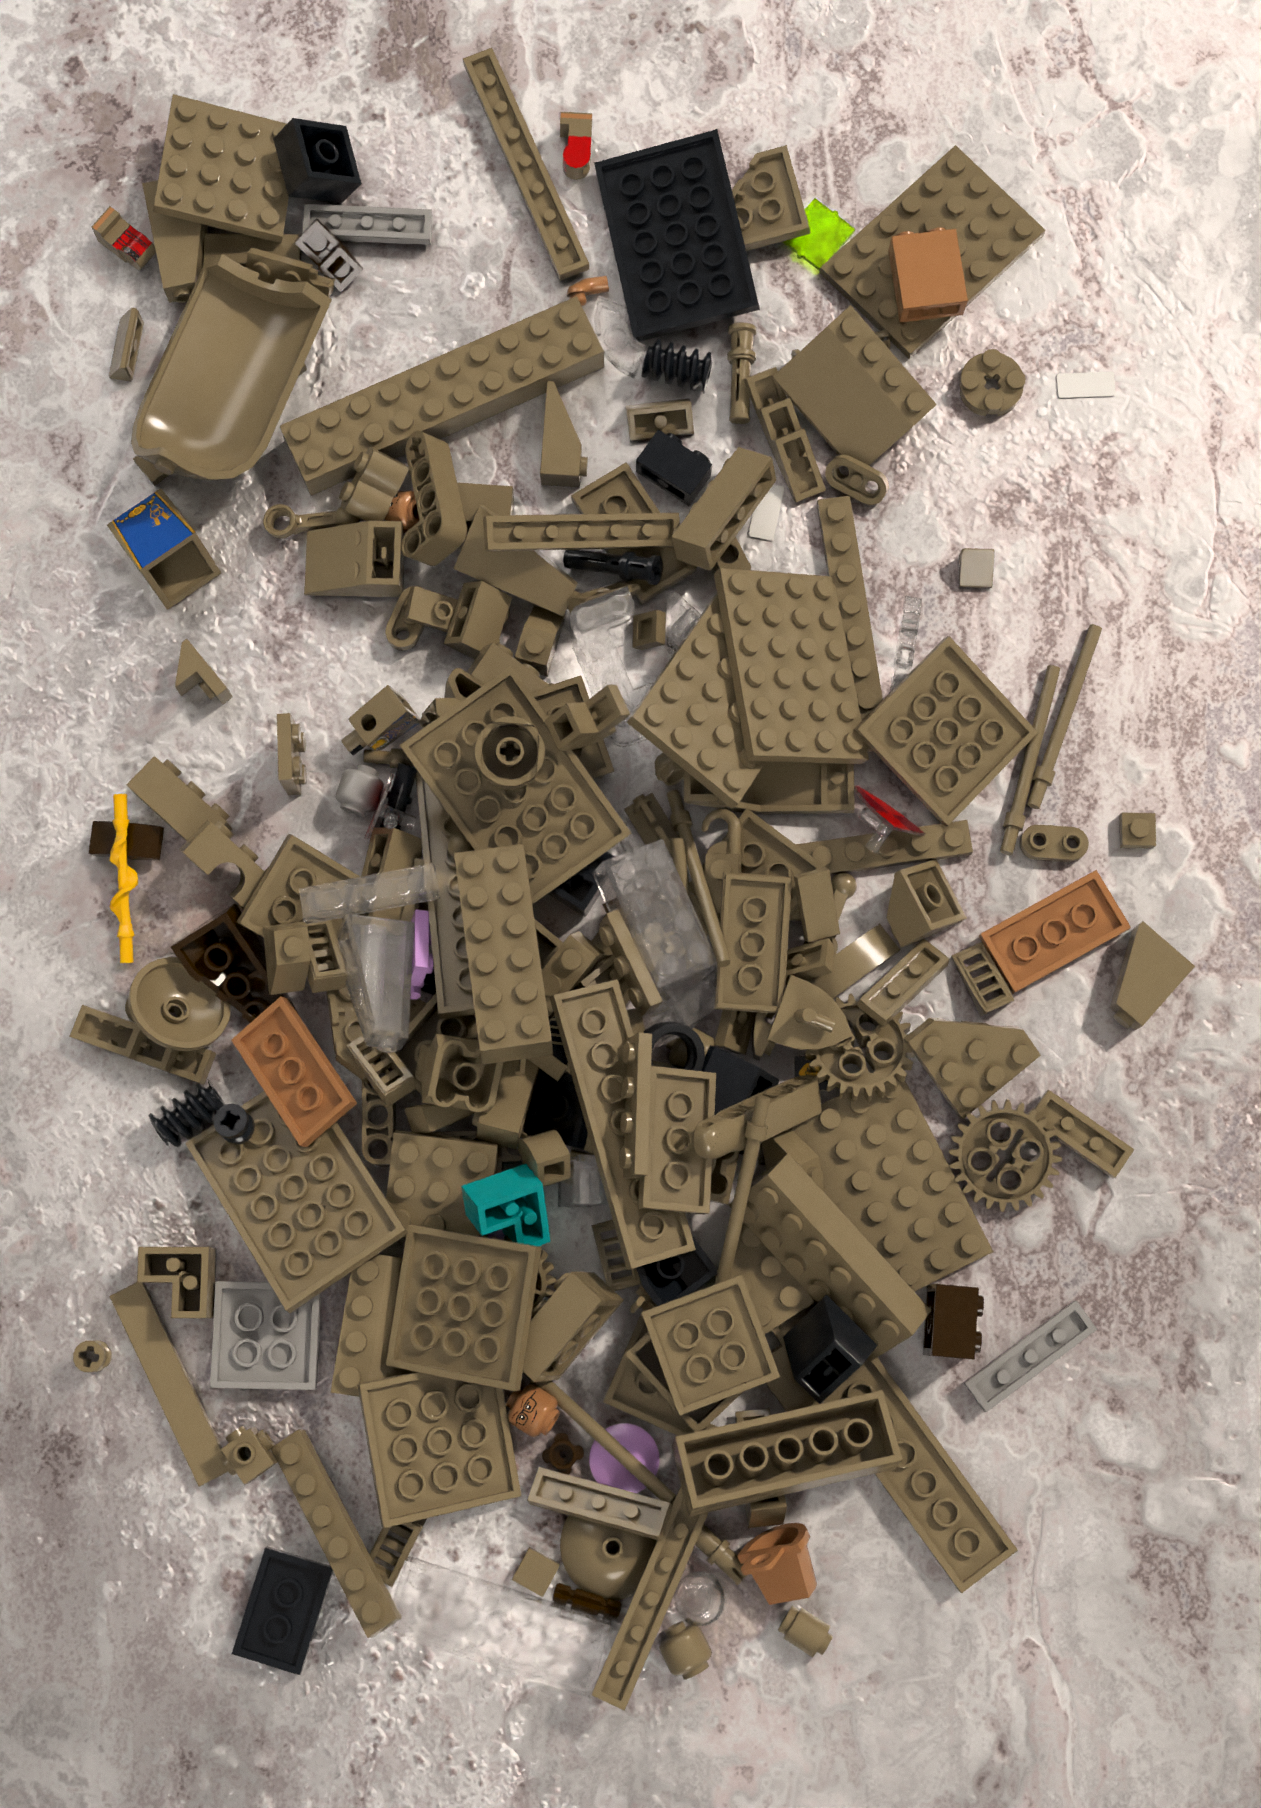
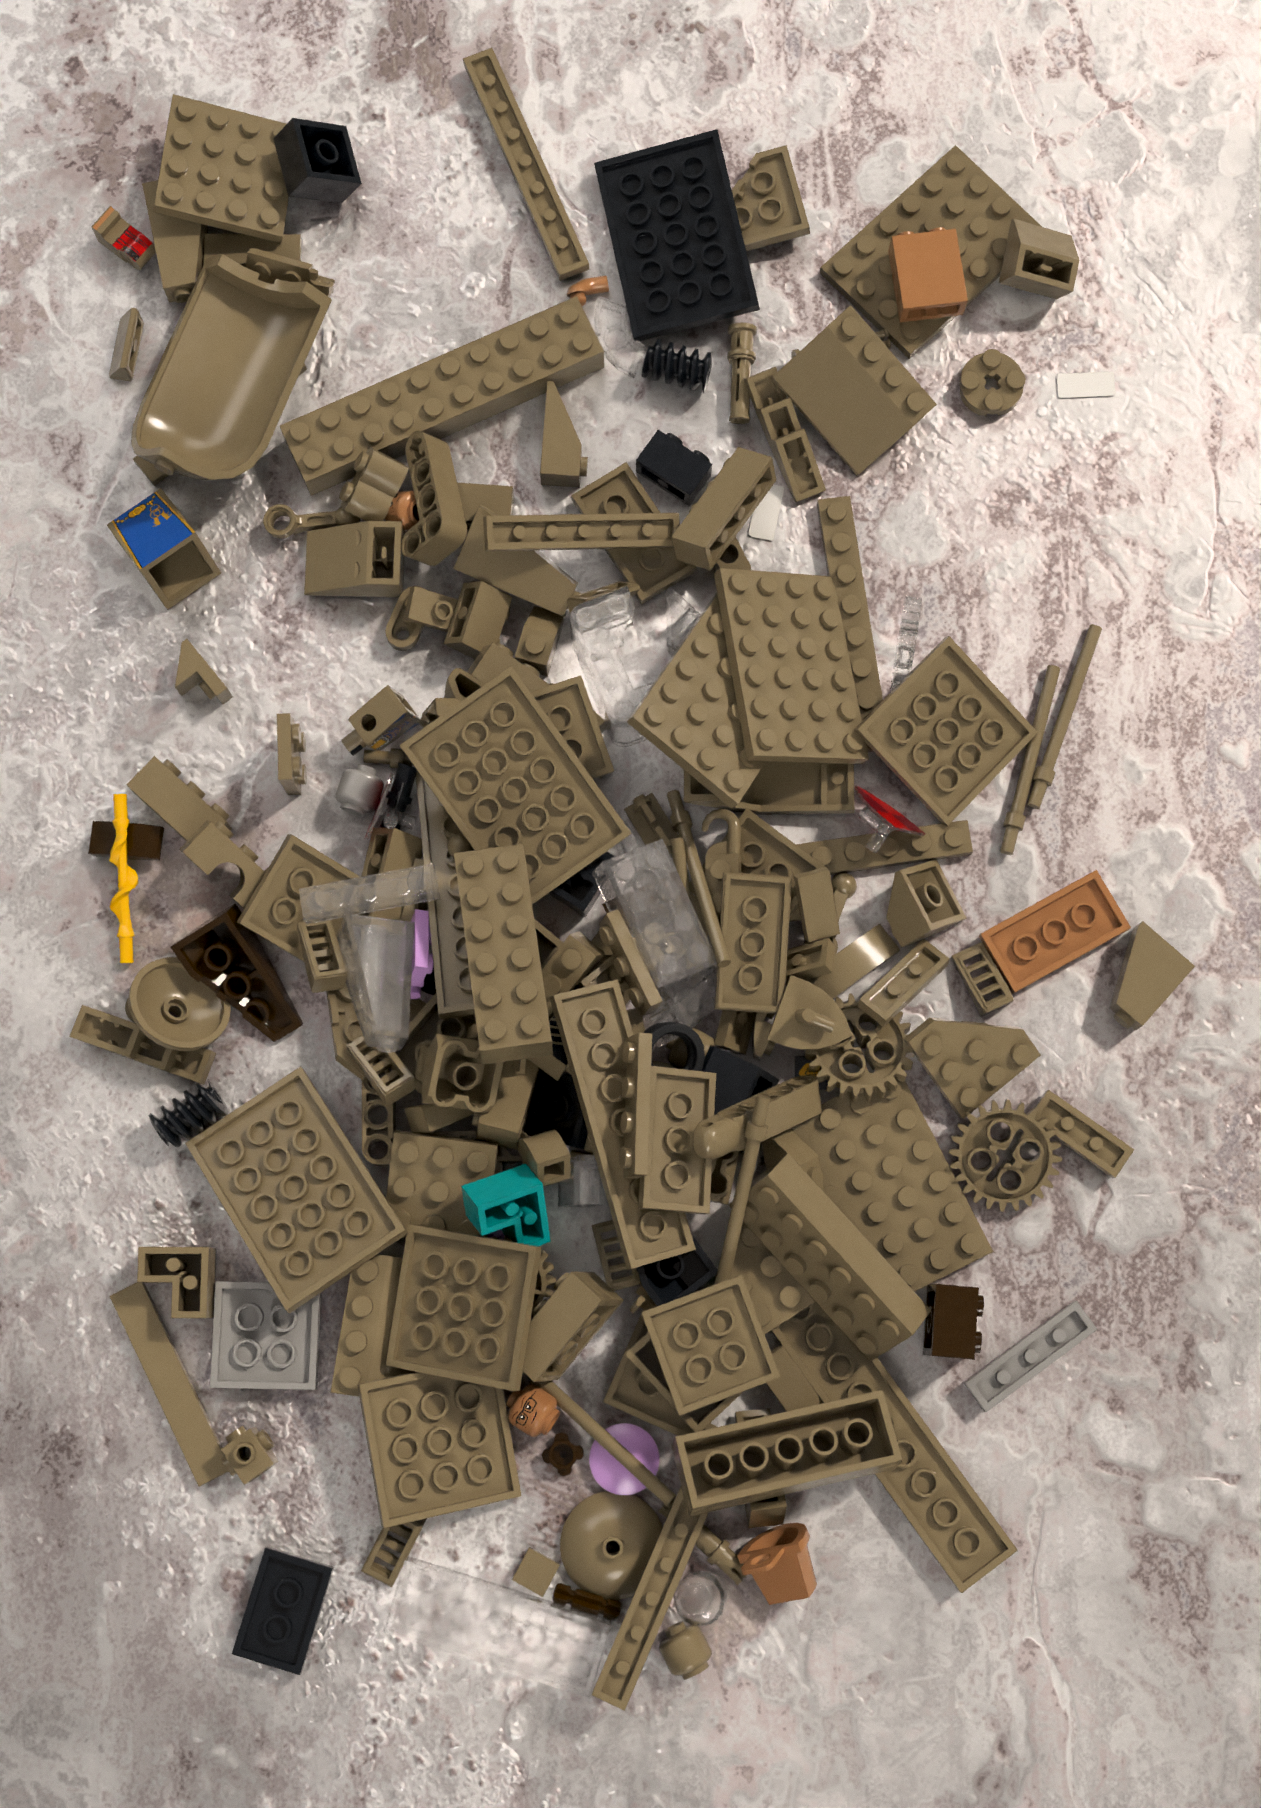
(86, 1364): dark tan bush -> none
(241, 1127): black wheel -> none
(286, 957): dark tan slope -> none
(294, 1071): medium nougat plate -> none
(328, 254): slope -> none
(336, 1533): dark tan plate -> none
(373, 223): light grey plate -> none
(495, 738): dark tan brick -> none
(577, 153): leg -> none
(589, 721): dark tan brick -> none
(600, 1503): dark tan plate -> none
(627, 565): black pin -> none
(649, 630): dark tan plate -> none
(667, 416): dark tan slope -> none
(667, 770): dark tan plate -> none
(805, 1631): dark tan brick -> none
(826, 235): clear neon green piece -> none
(826, 1349): black slope -> none
(857, 481): dark tan plate -> none
(976, 568): slope -> none
(1039, 260): none -> dark tan slope
(1055, 843): dark tan plate -> none
(1137, 830): dark tan plate -> none

